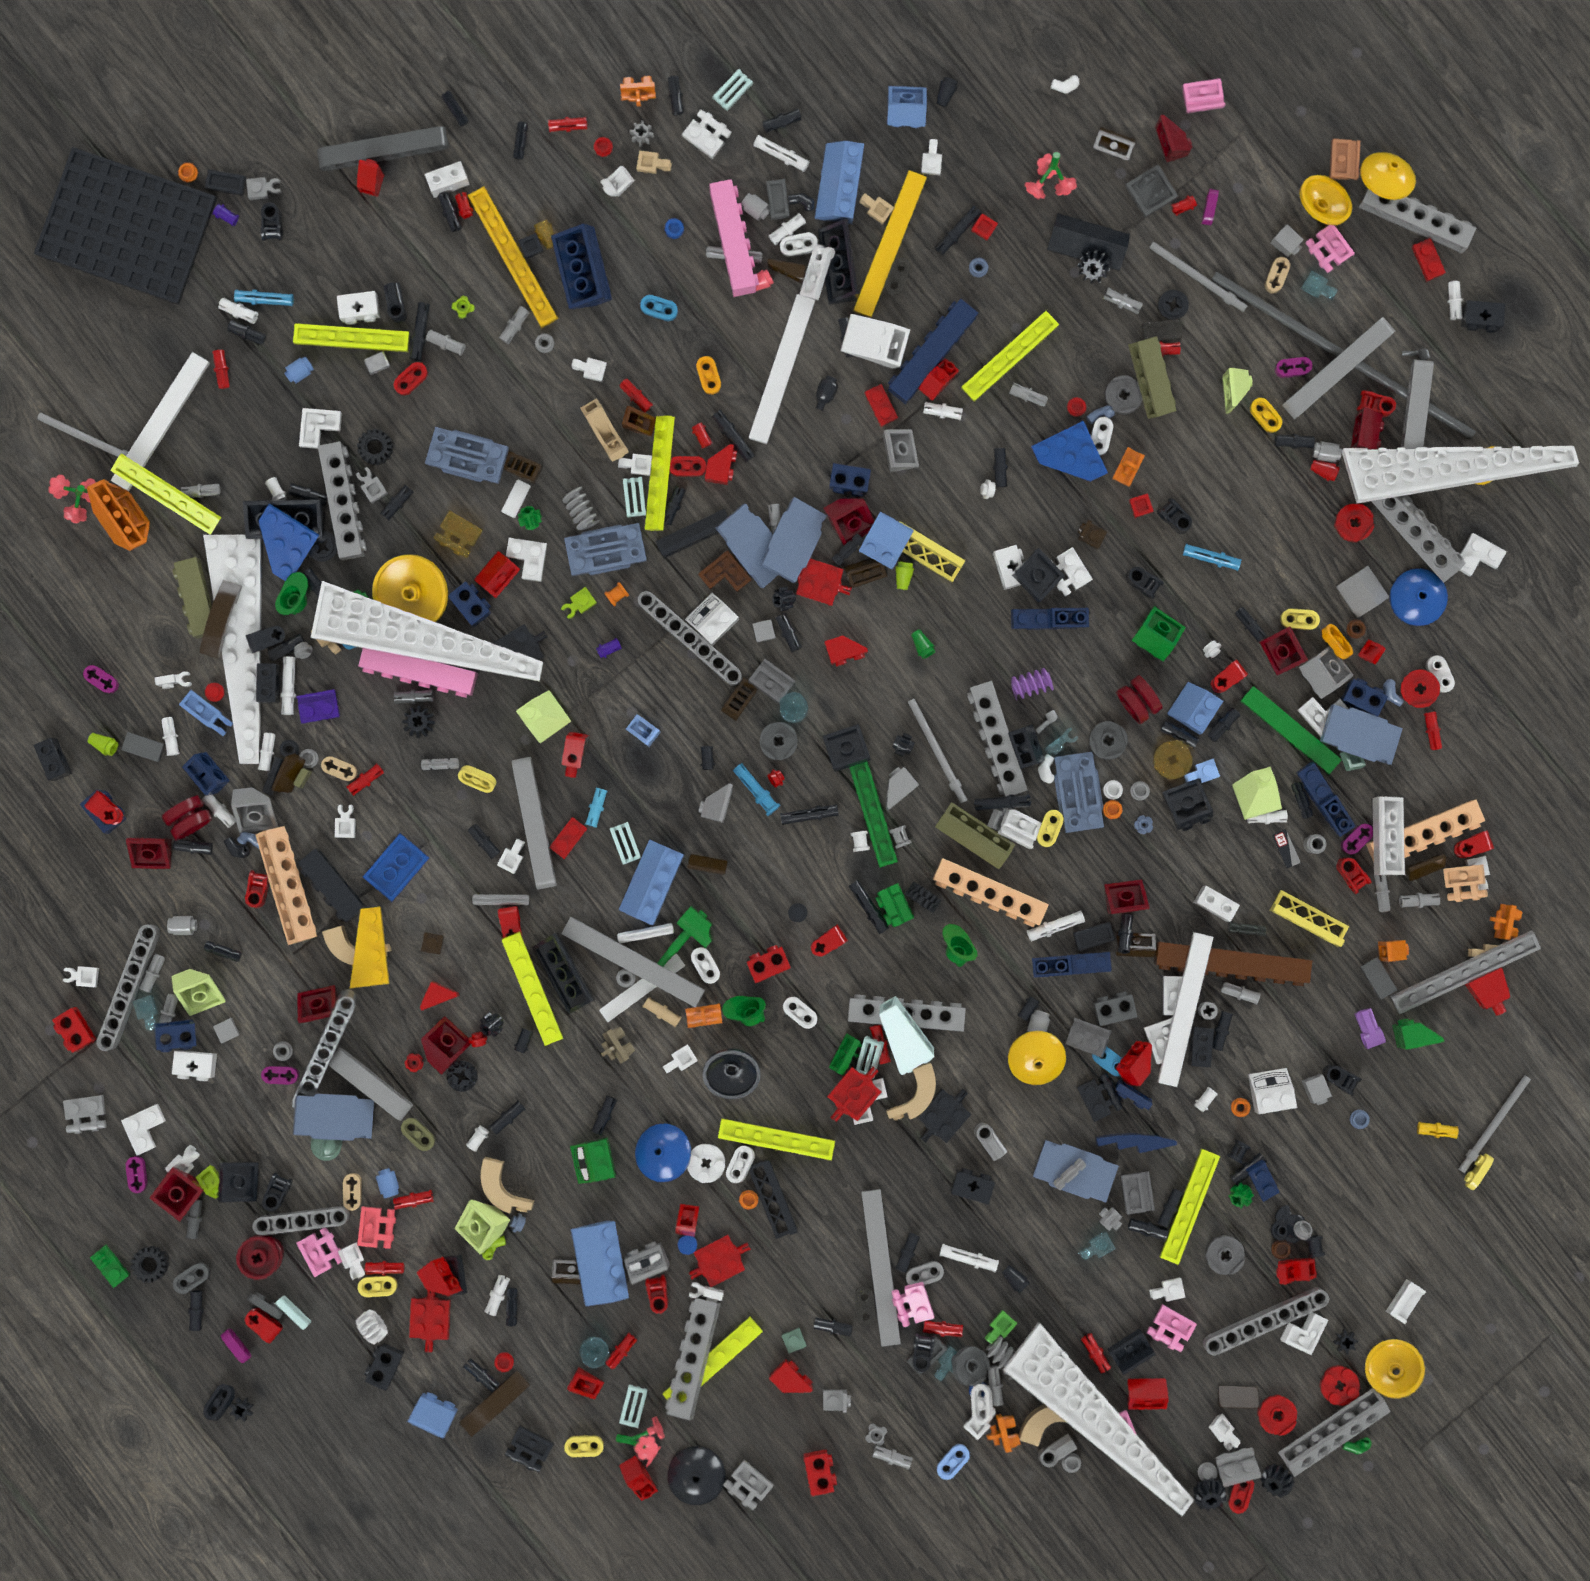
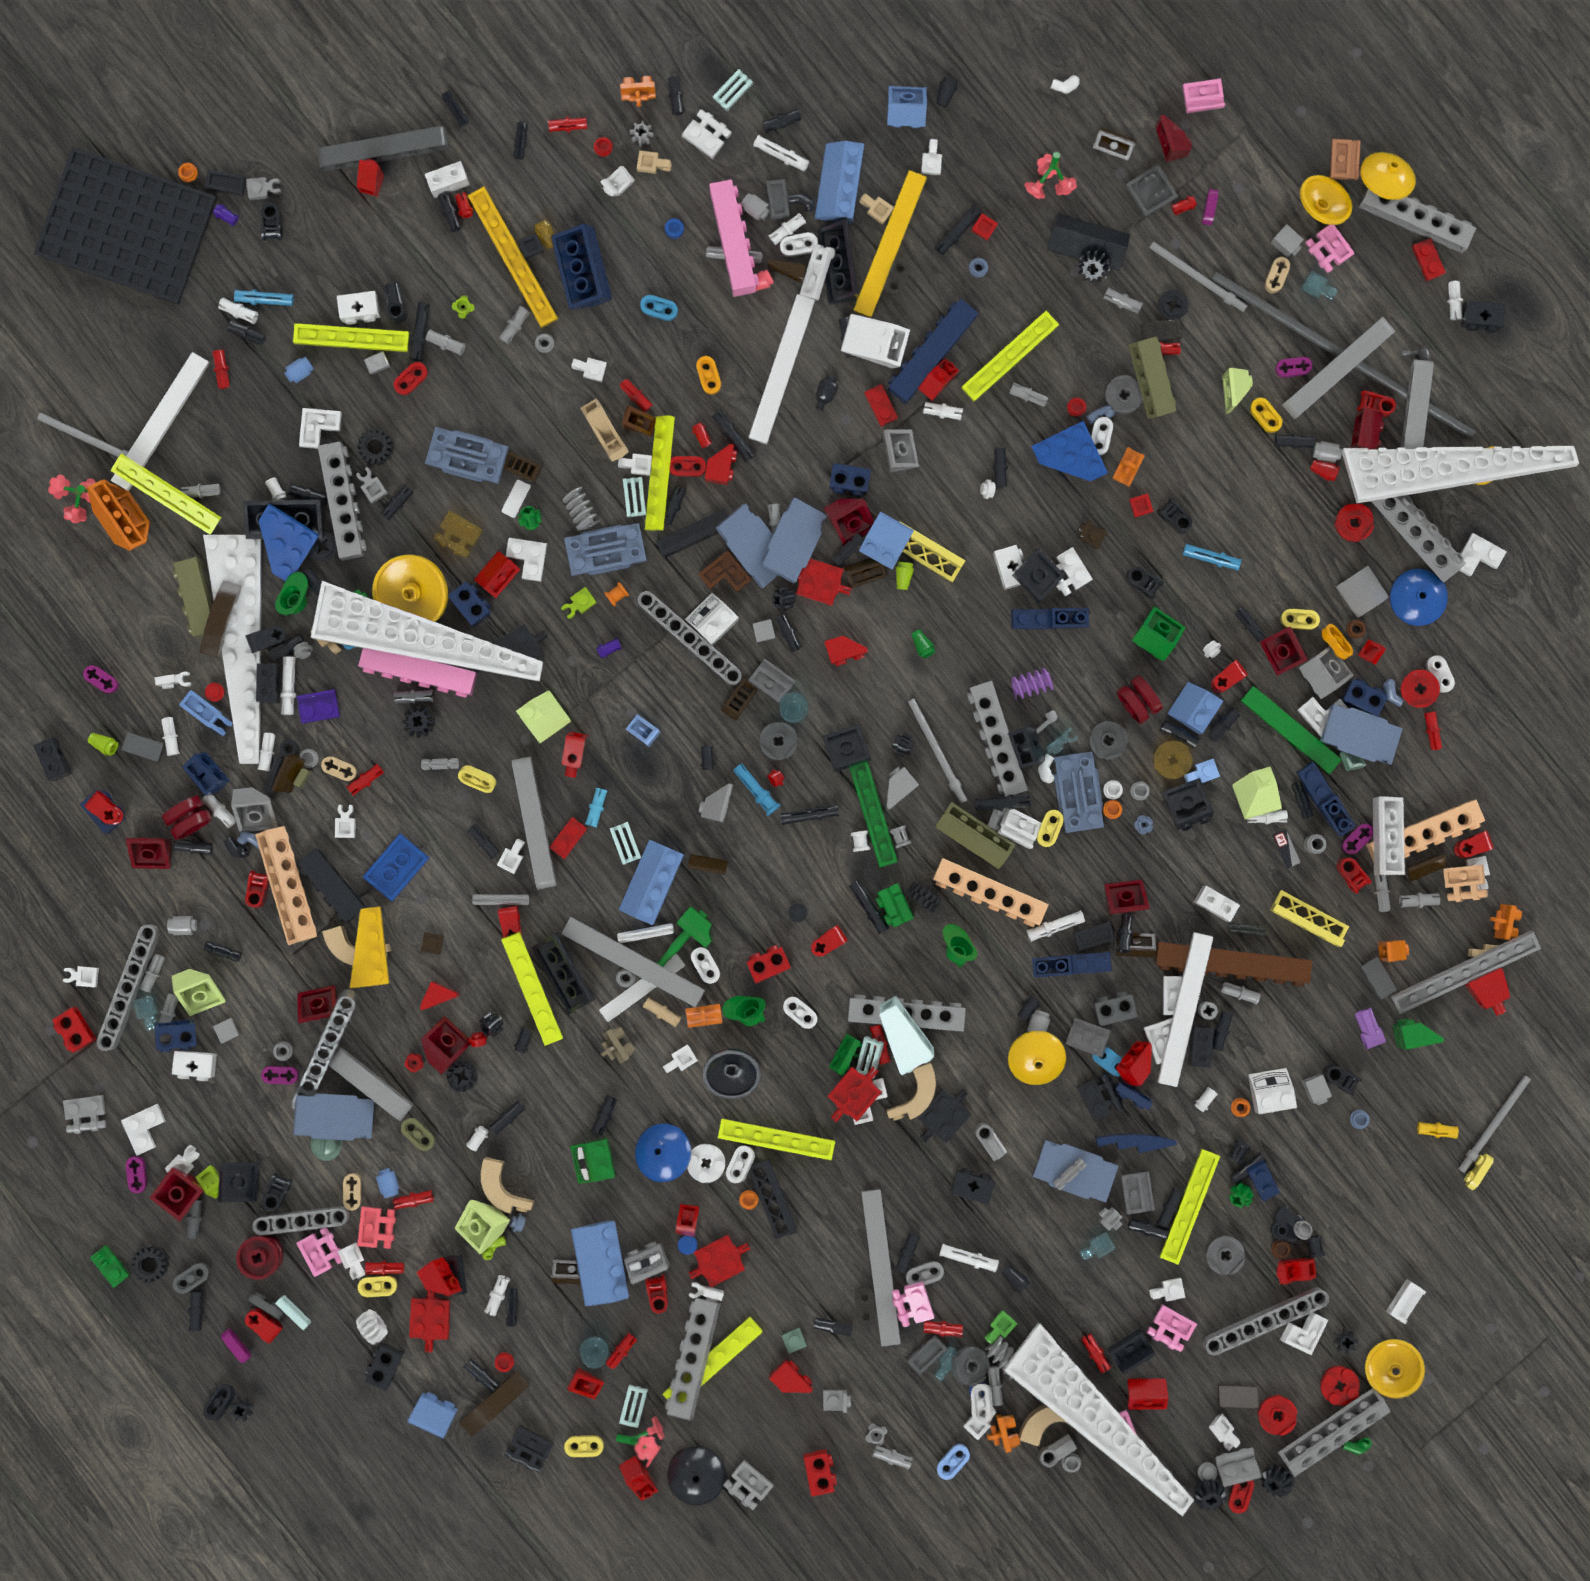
(922, 1350): black piece -> none

